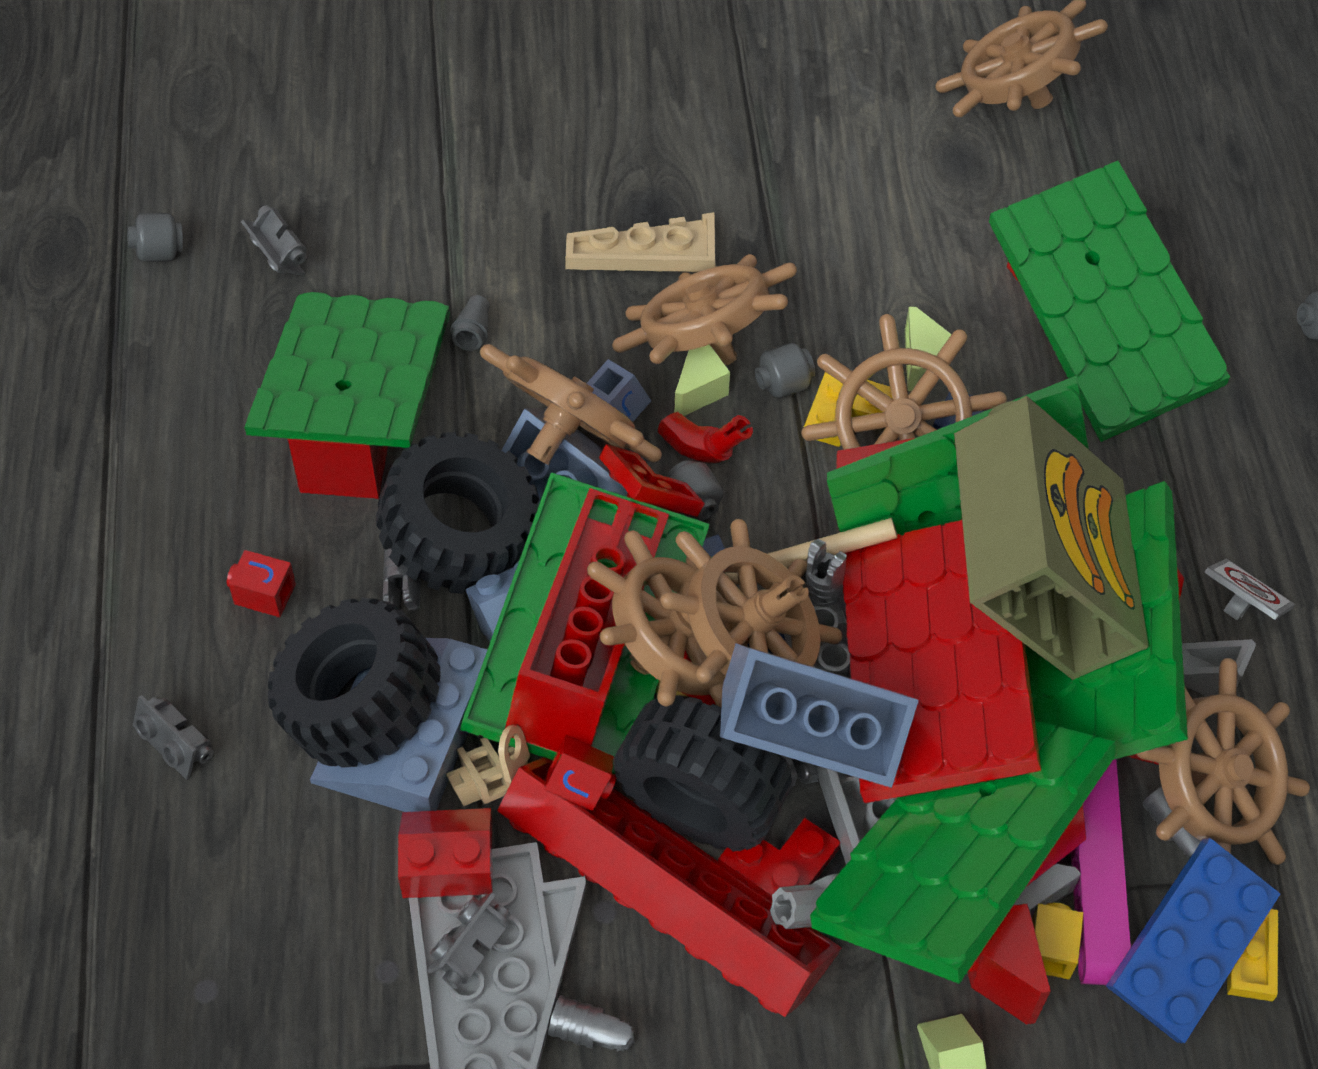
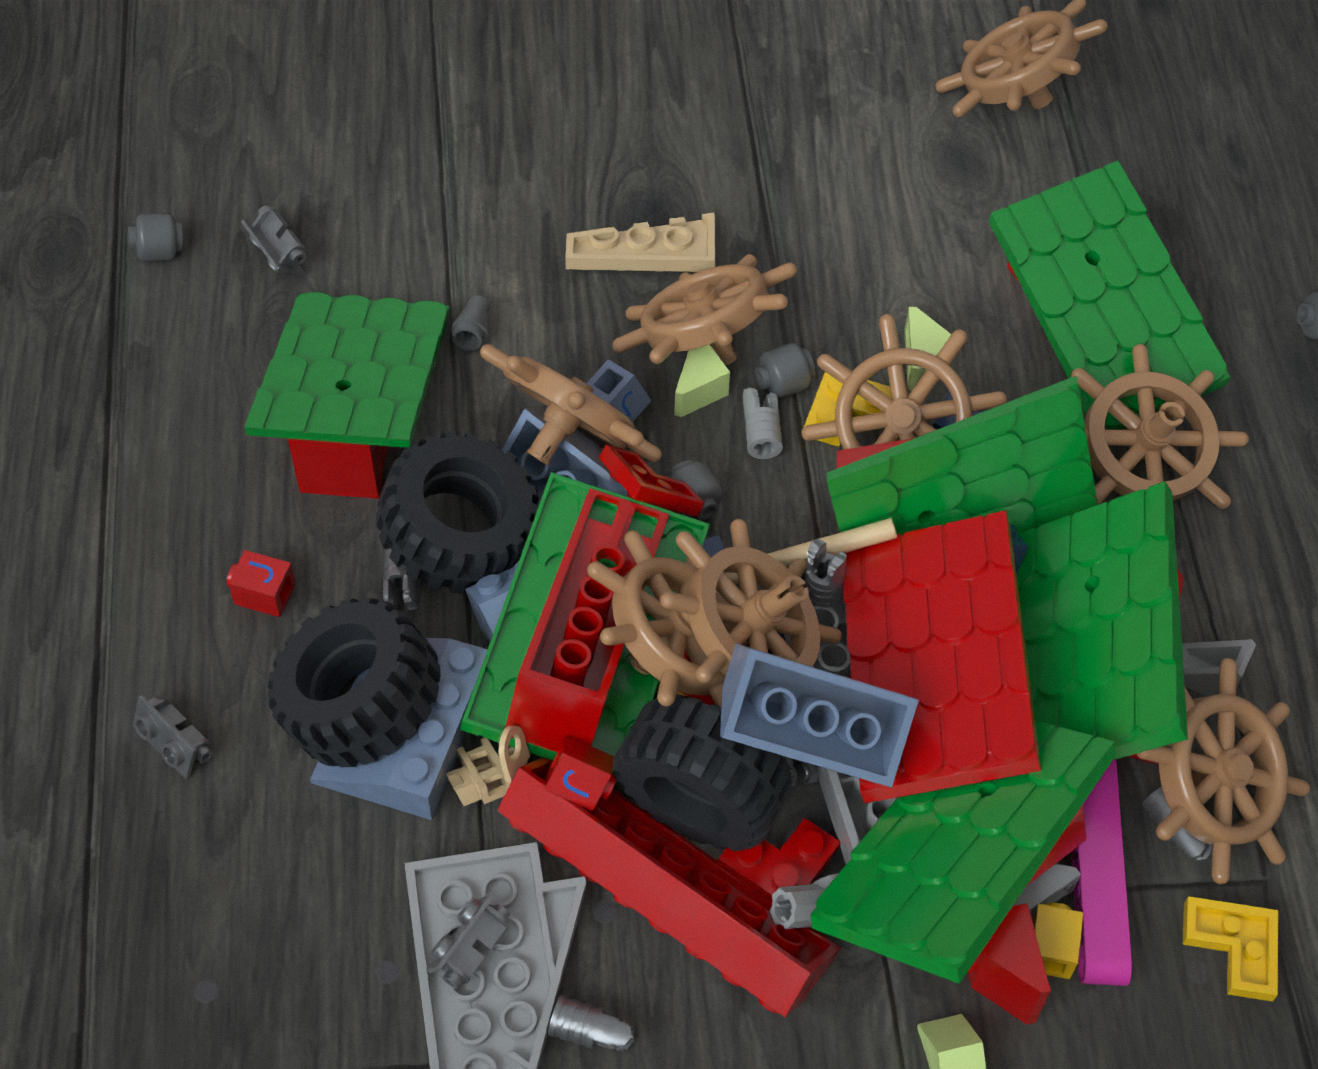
(445, 853): red slope -> none
(704, 442): red arm -> none
(762, 425): none -> light grey hinge
(1048, 539): olive brick -> none
(1154, 433): none -> medium nougat piece
(1193, 940): blue plate -> none
(1248, 591): piece -> none

